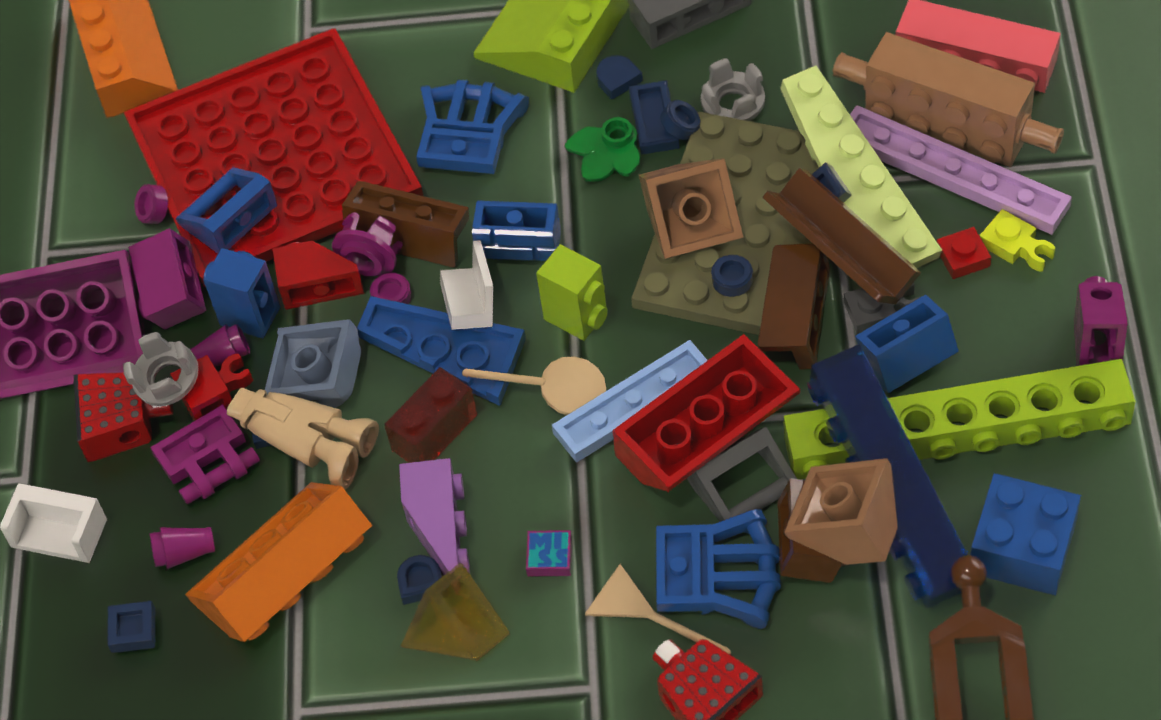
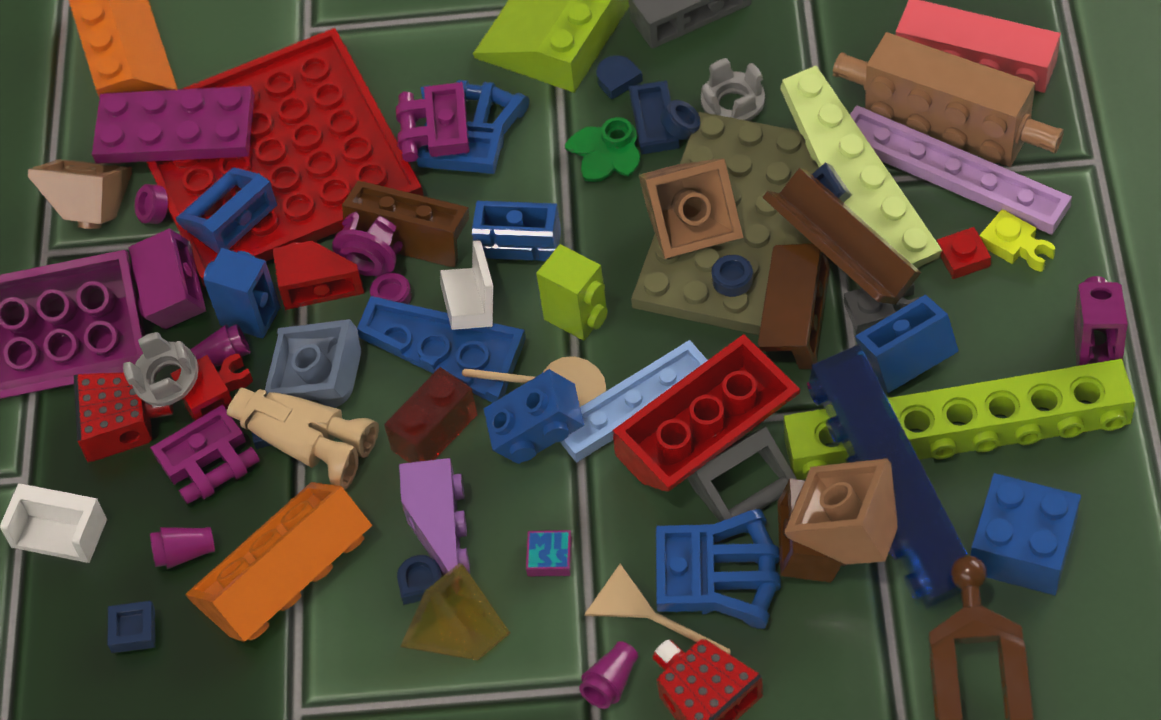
(82, 189): none -> medium nougat slope
(173, 125): none -> magenta plate
(445, 117): none -> magenta plate
(533, 417): none -> blue brick
(608, 676): none -> magenta cone

